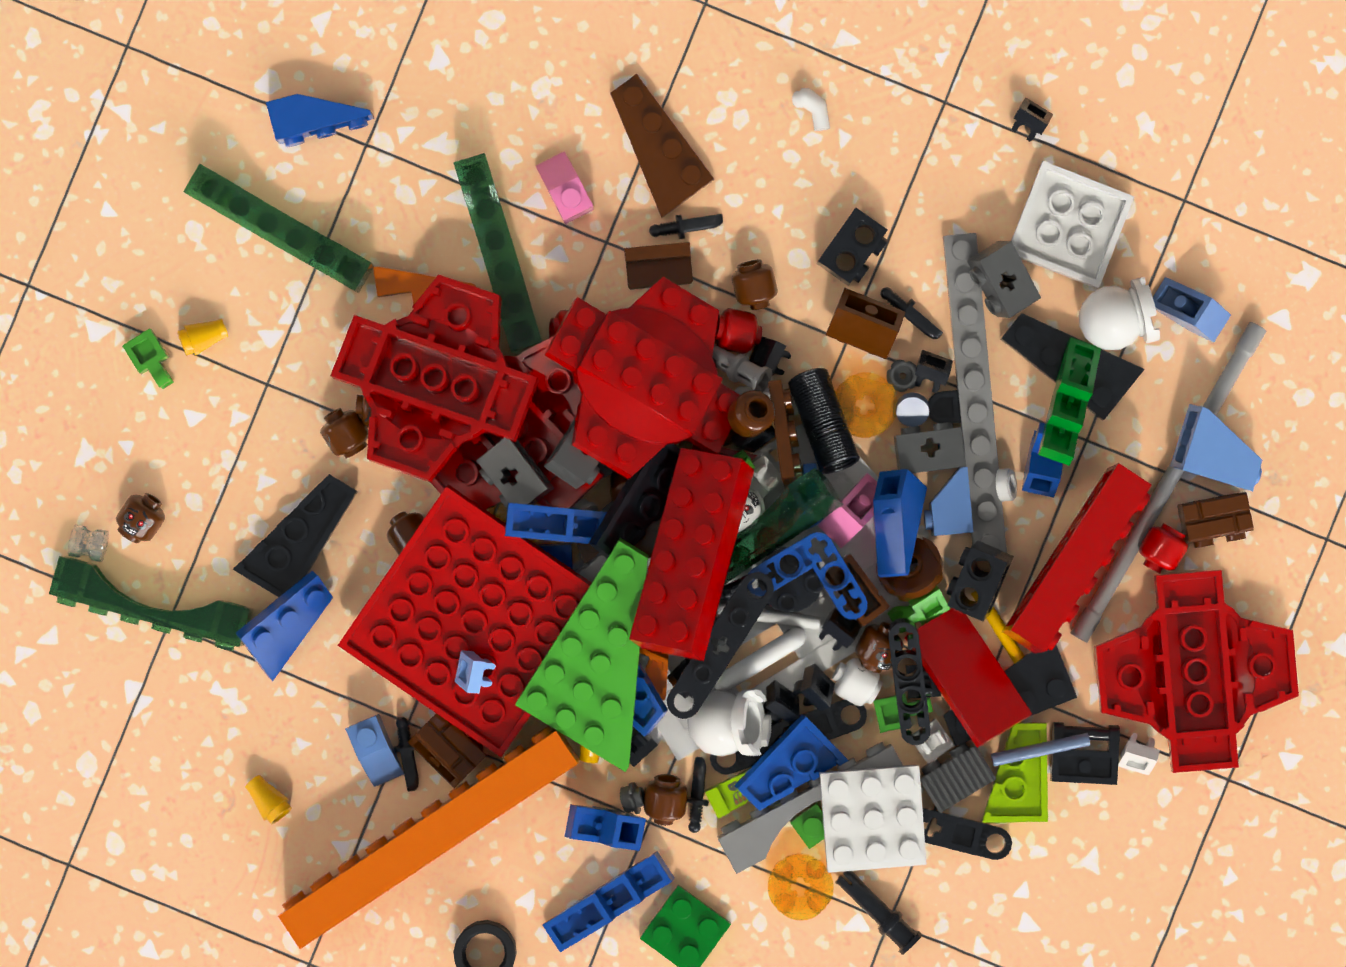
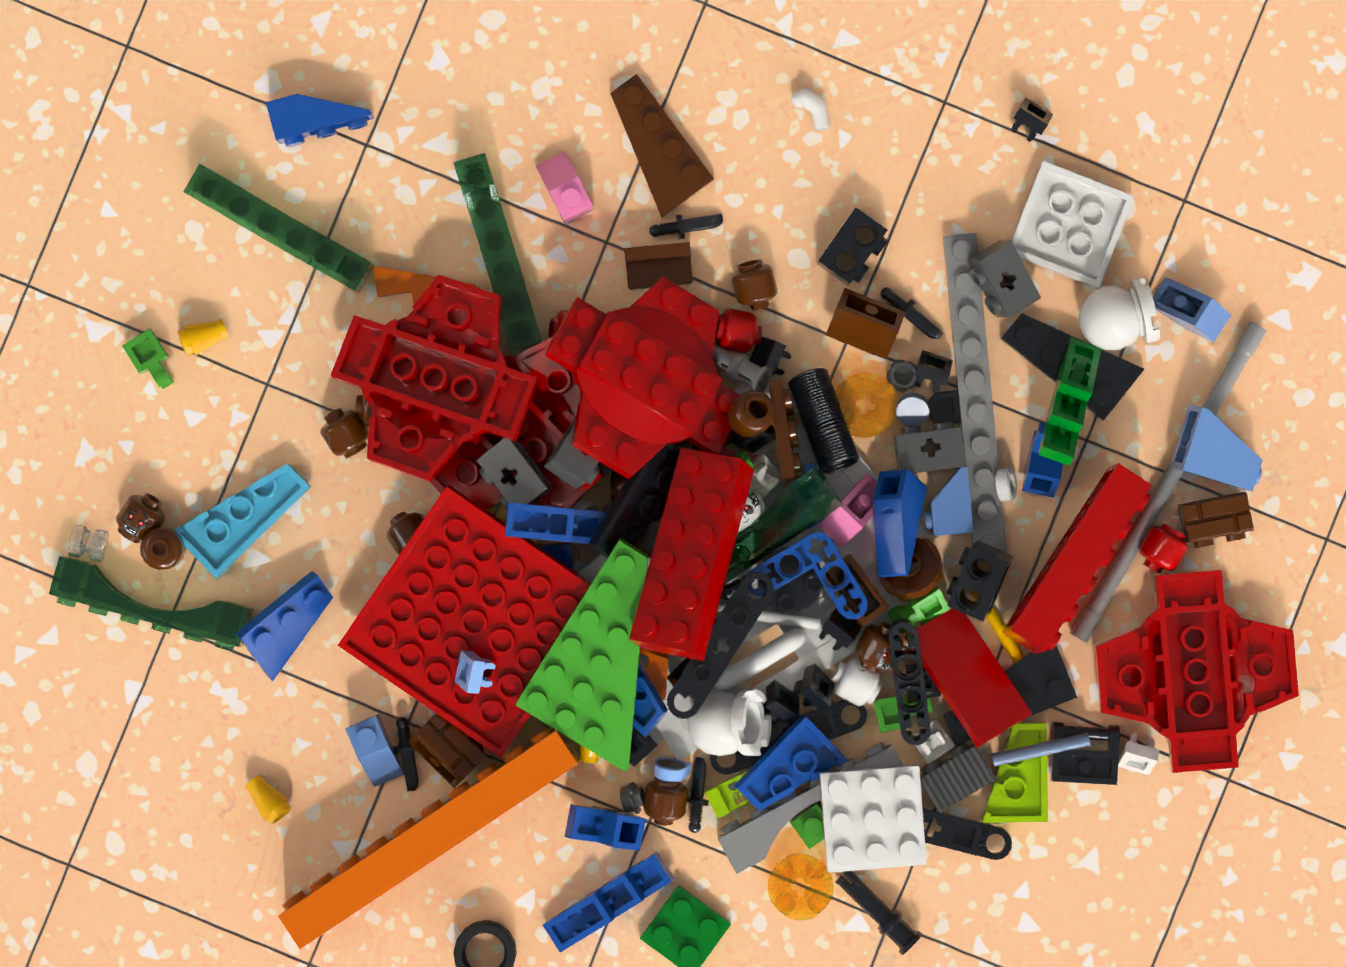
(162, 548): none -> reddish brown head
(233, 526): none -> medium azure wing
(298, 539): black wing -> none
(671, 769): none -> light blue tile

